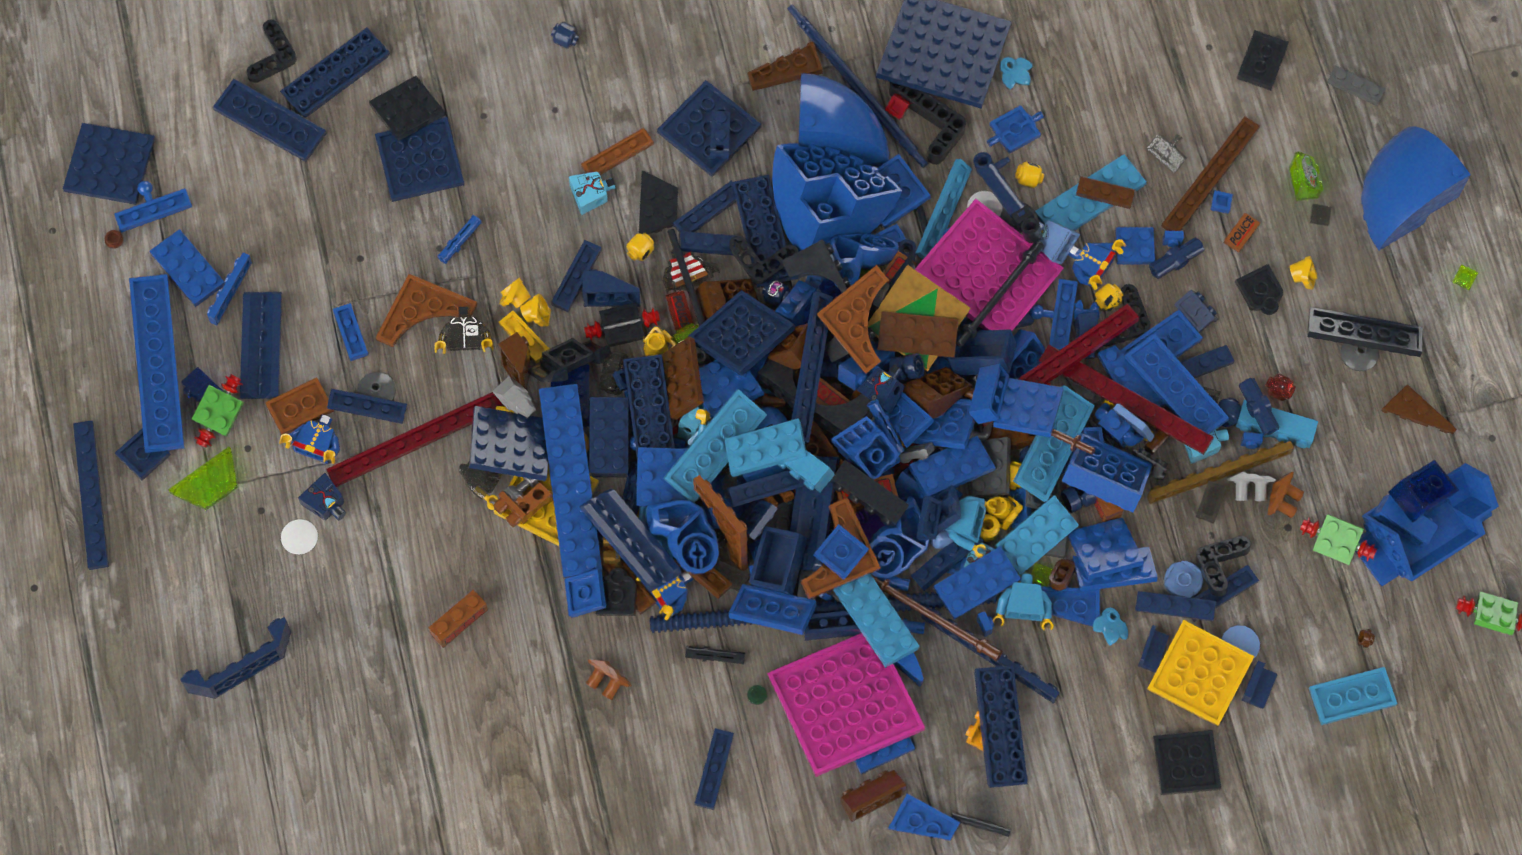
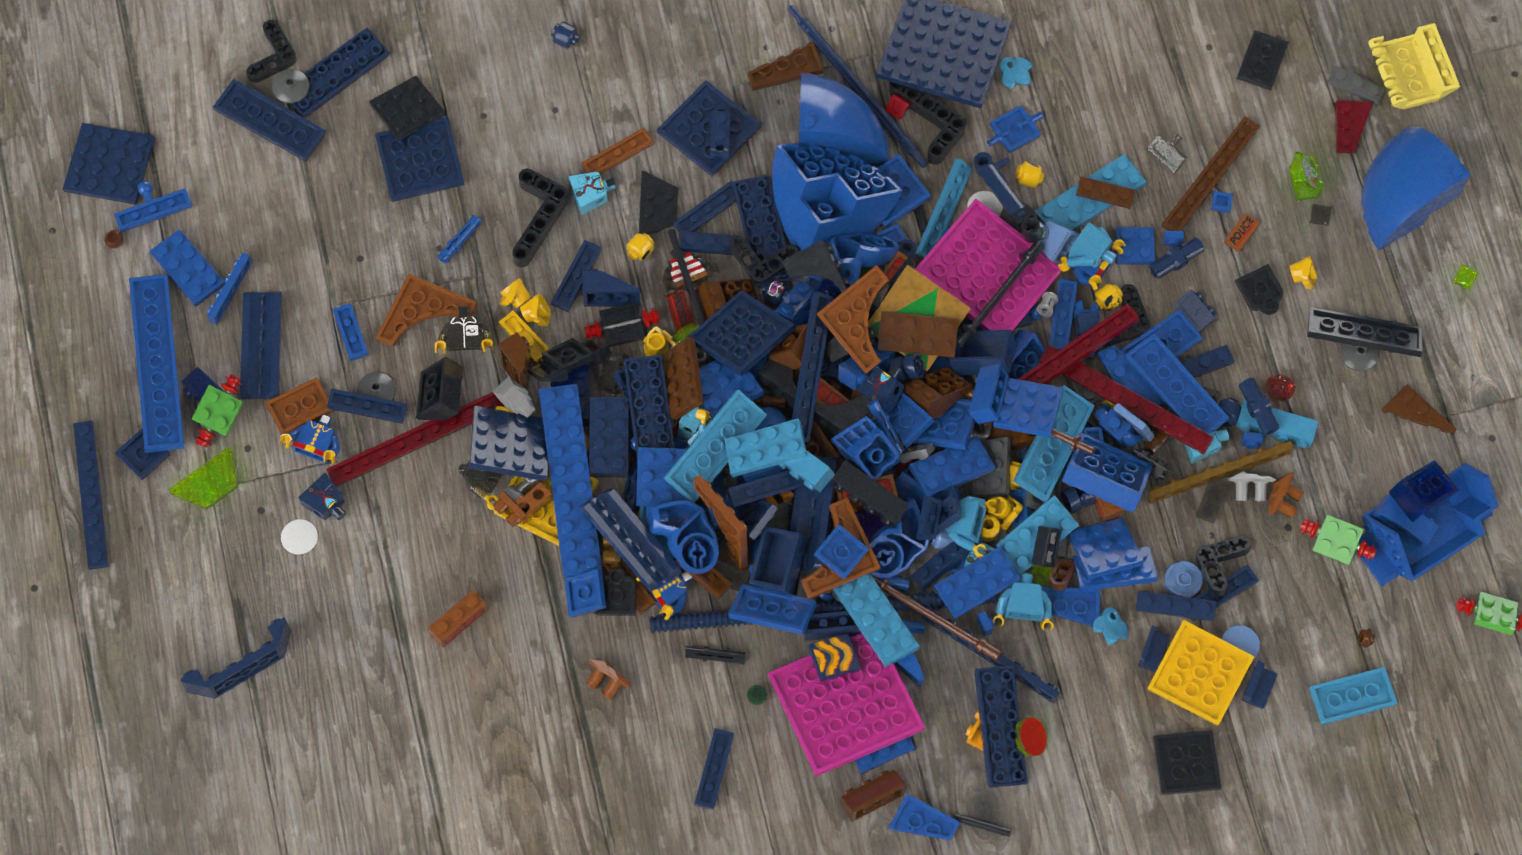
(294, 92): none -> dark grey dish
(439, 390): none -> black slope
(541, 217): none -> black beam
(834, 657): none -> slope
(1031, 737): none -> red tile
(1046, 546): none -> black slope
(1047, 303): none -> light grey bush
(1089, 249): none -> dark azure torso
(1349, 124): none -> dark red wing
(1415, 67): none -> light yellow slope

